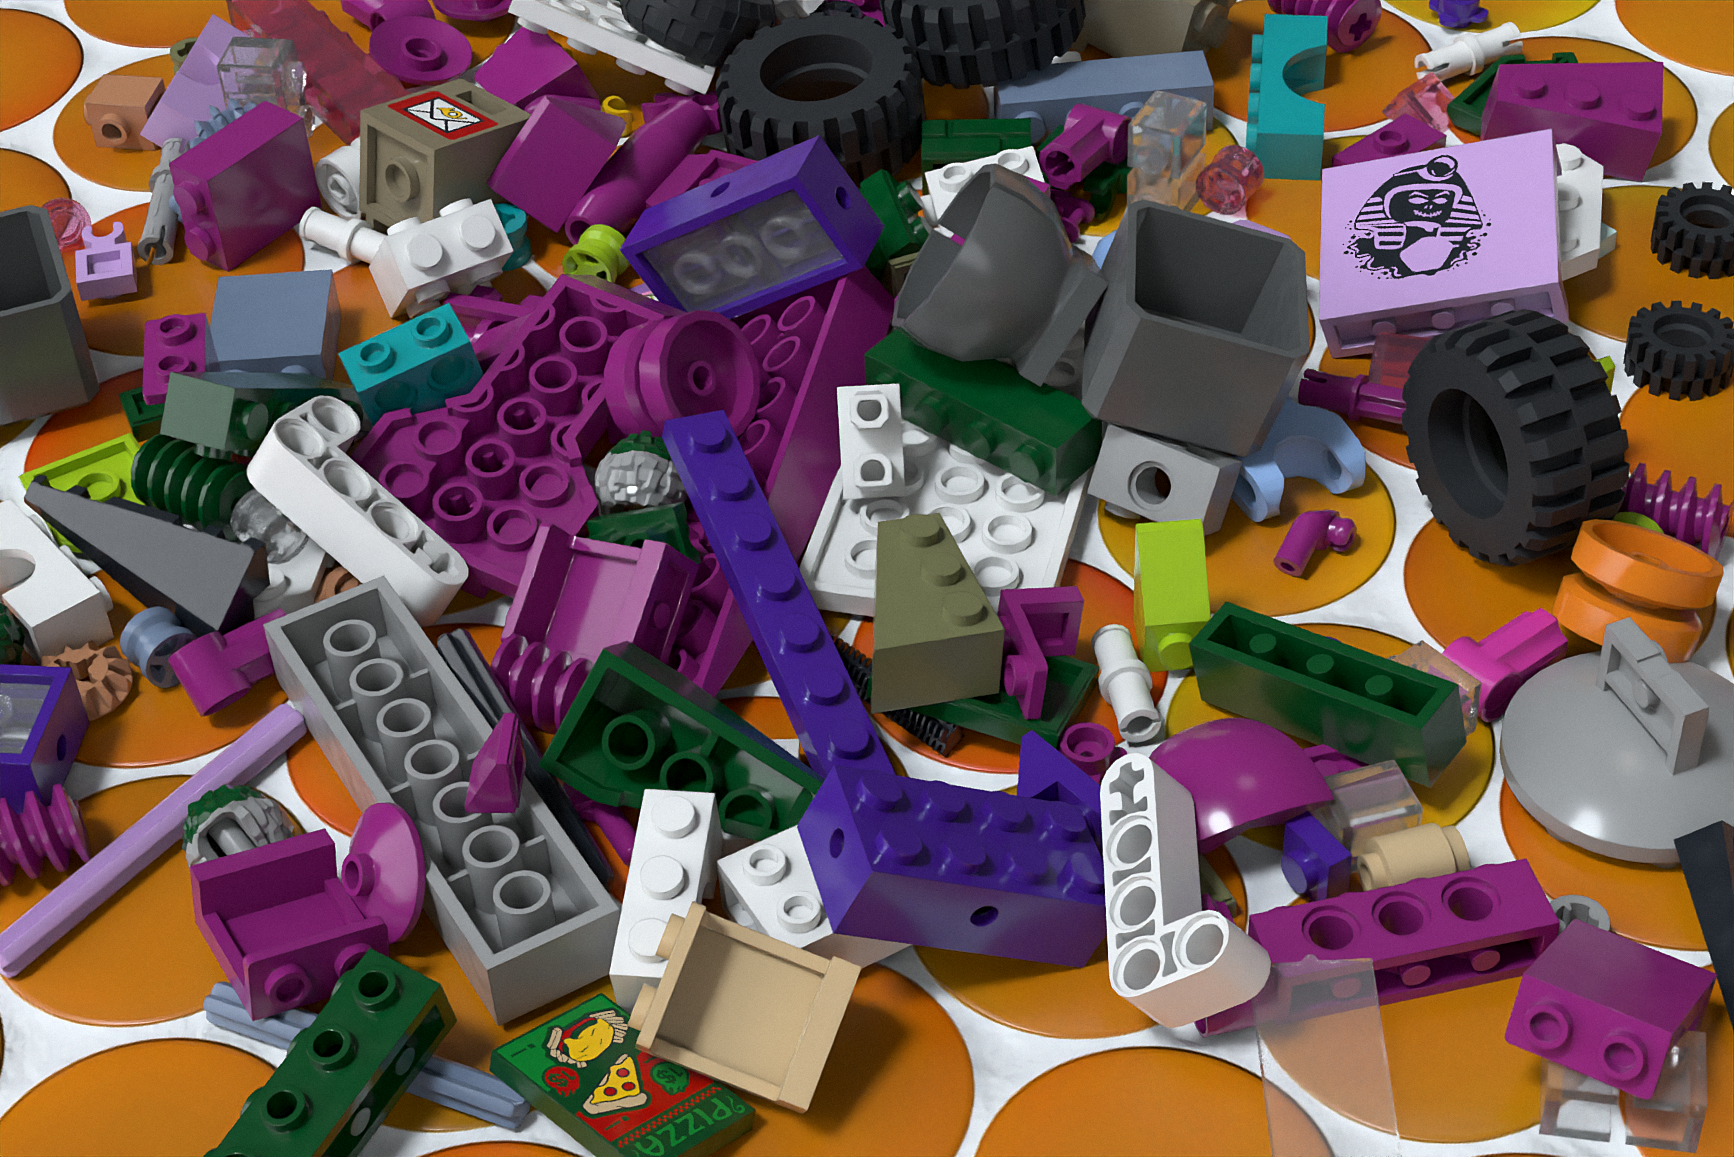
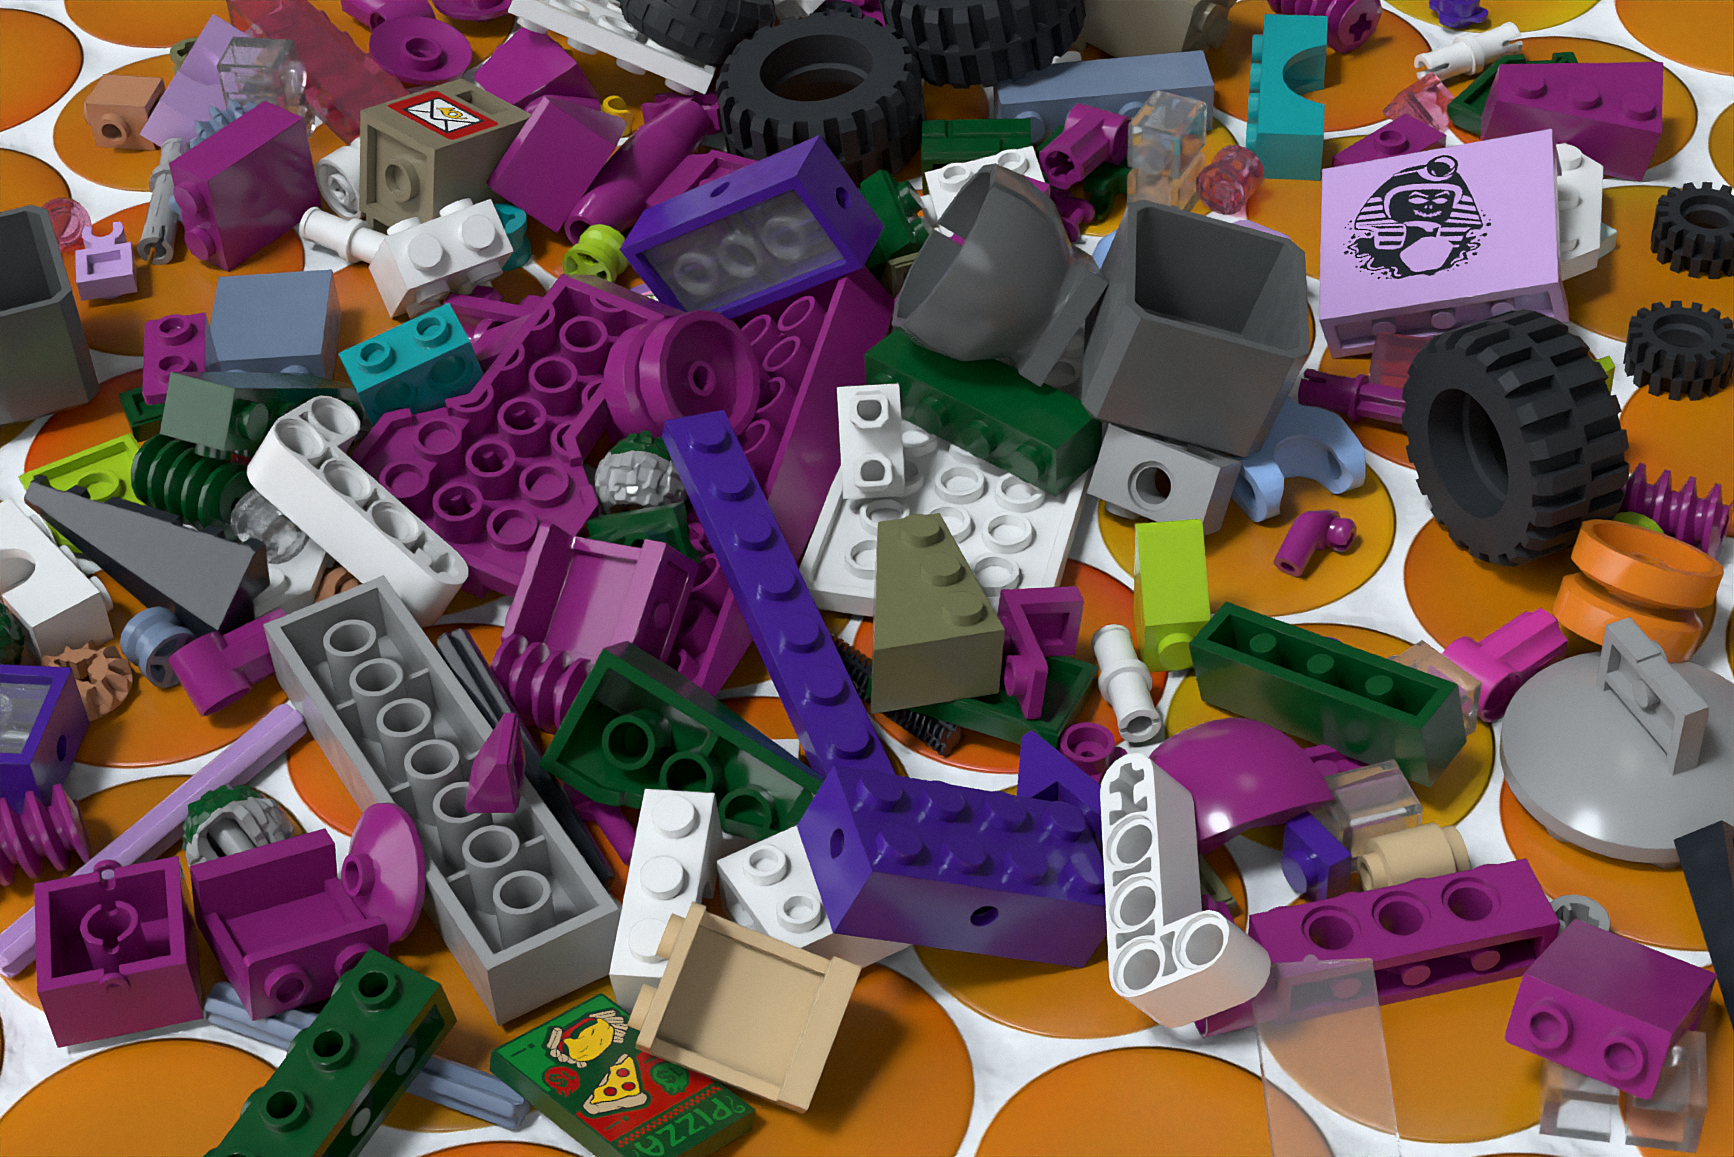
(117, 951): none -> magenta brick

